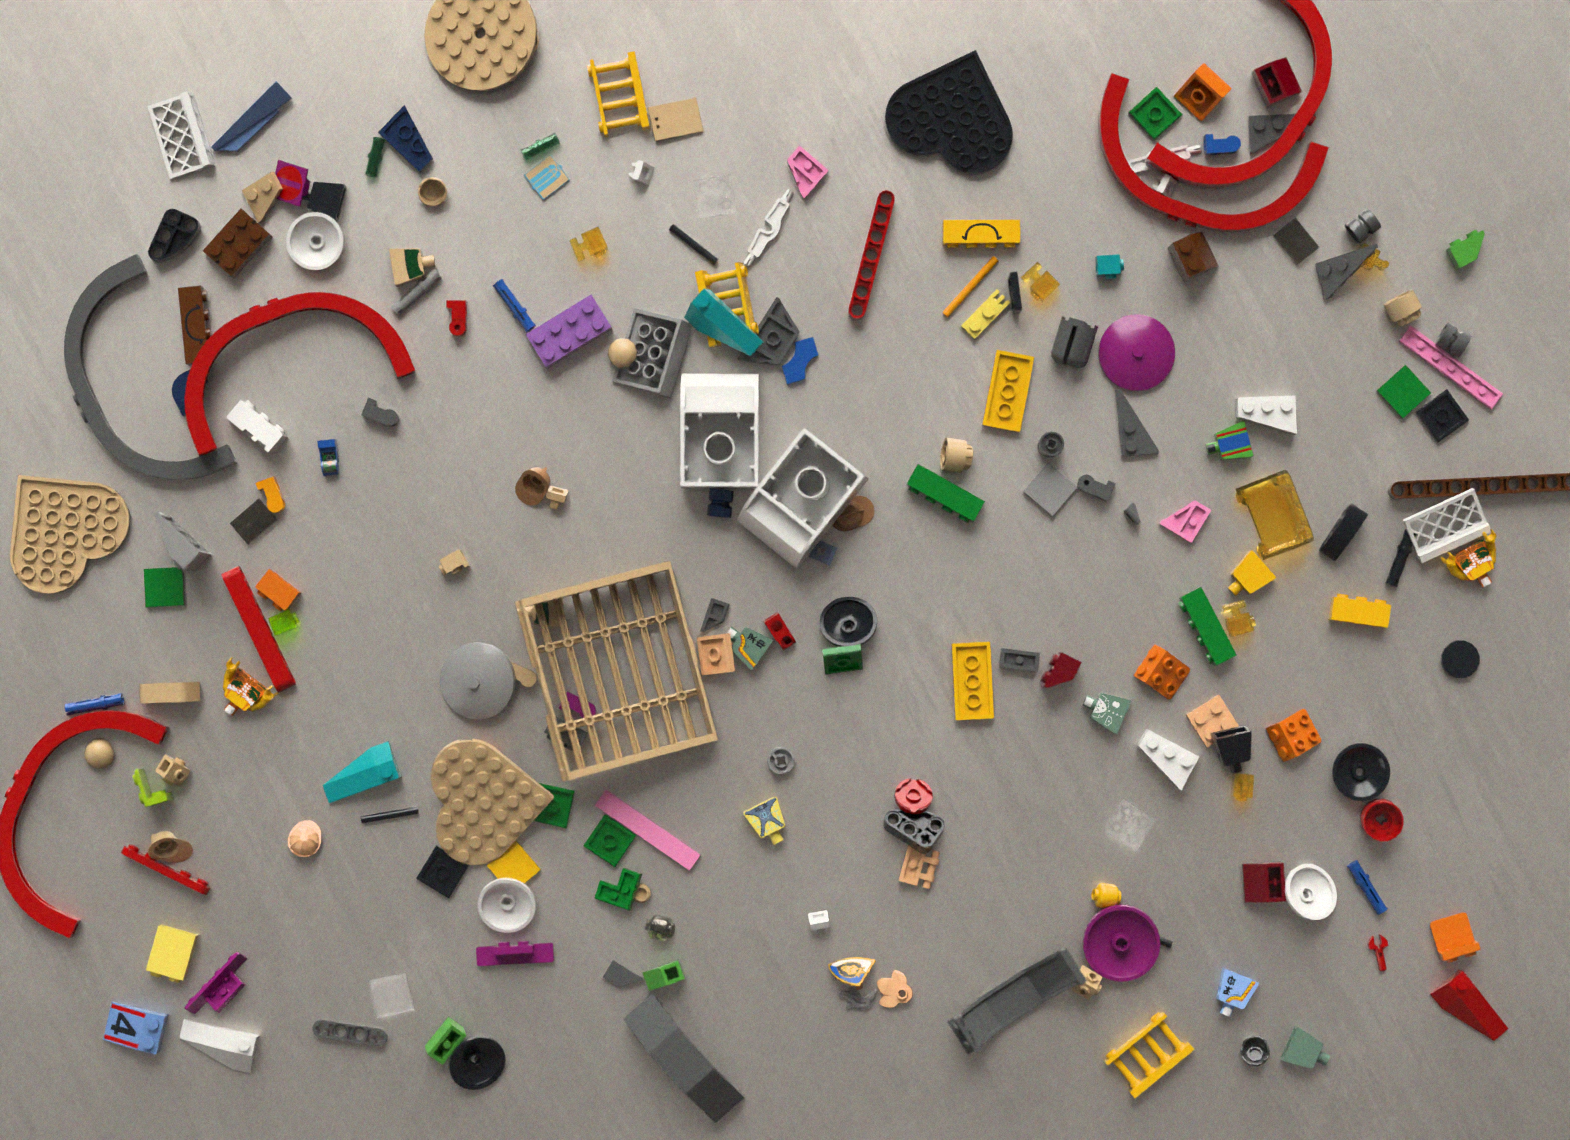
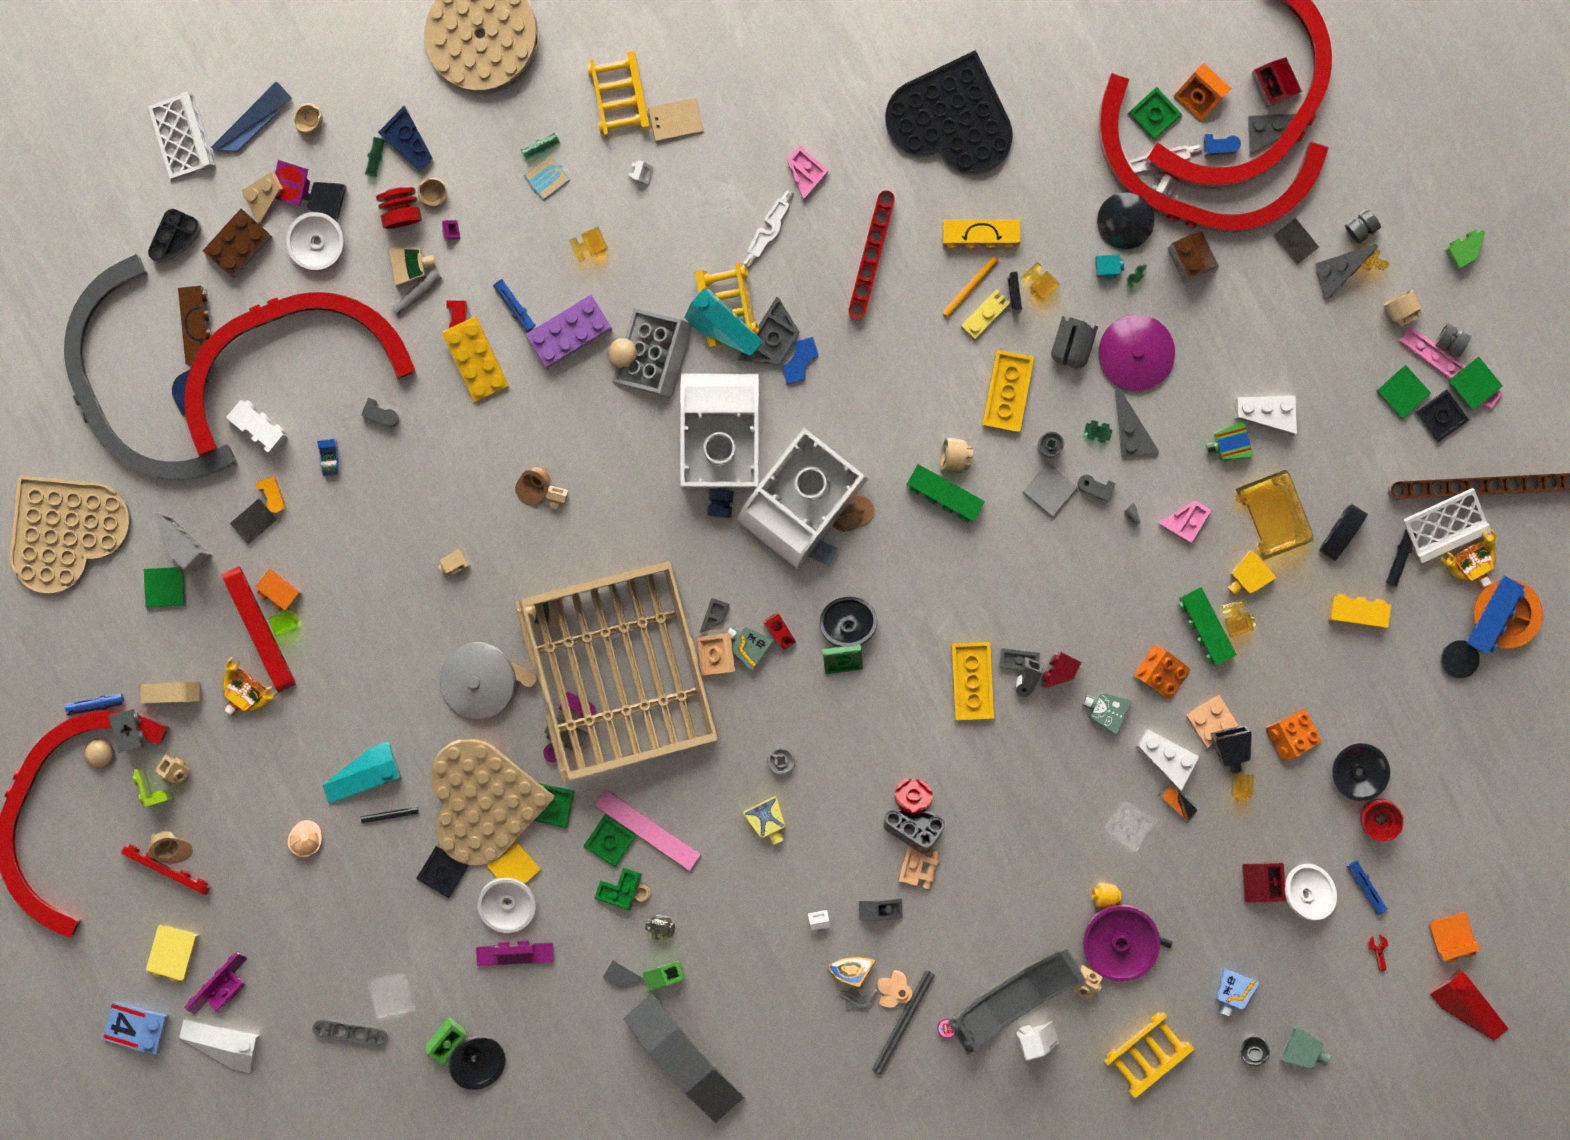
(119, 723): none -> dark grey brick
(308, 118): none -> tan hair
(398, 204): none -> red wheel
(450, 230): none -> magenta slope
(475, 358): none -> yellow plate
(549, 753): none -> magenta tile
(693, 244): black bar -> none
(880, 909): none -> dark grey slope
(903, 1022): none -> dark grey axle
(944, 1029): none -> tile
(1031, 675): none -> dark grey leg
(1037, 1040): none -> white wedge
(1094, 431): none -> clear green piece
(1134, 211): none -> black dish
(1137, 277): none -> clear green piece
(1178, 802): none -> slope
(1475, 383): none -> green tile
(1495, 615): none -> blue brick
(1523, 624): none -> orange piece

